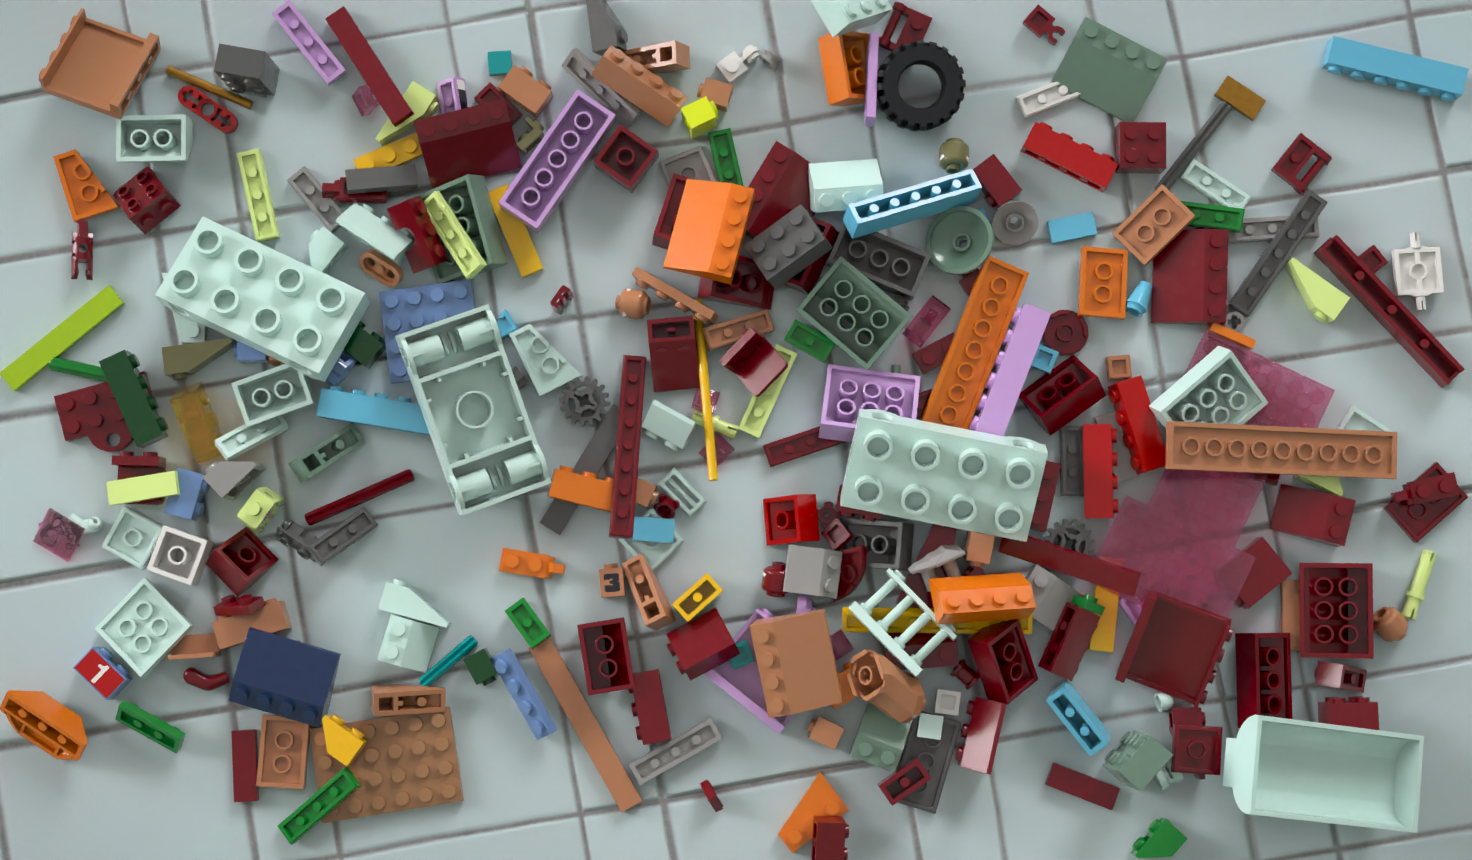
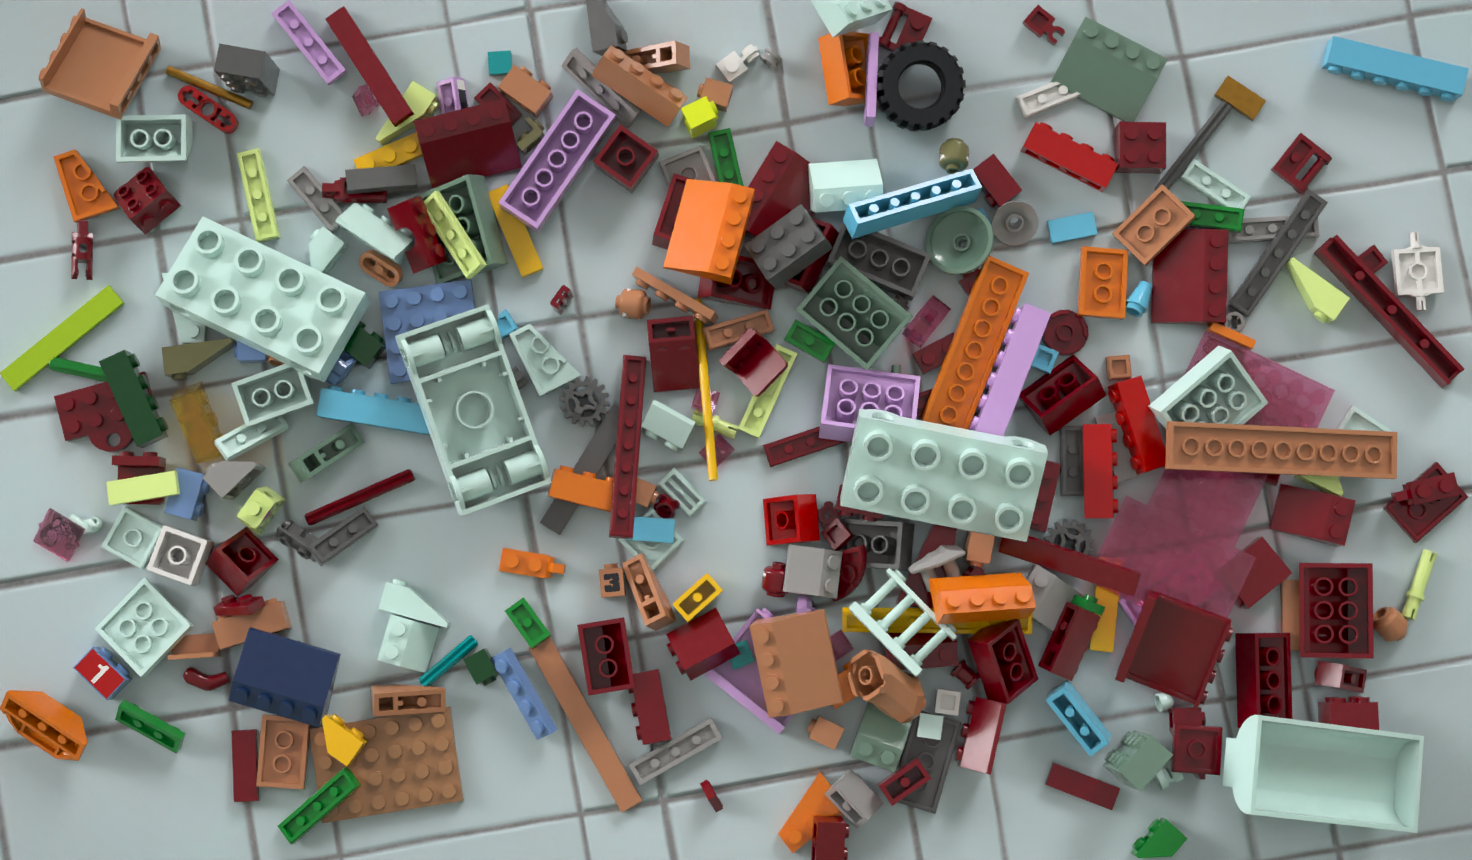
(854, 798): none -> light grey brick

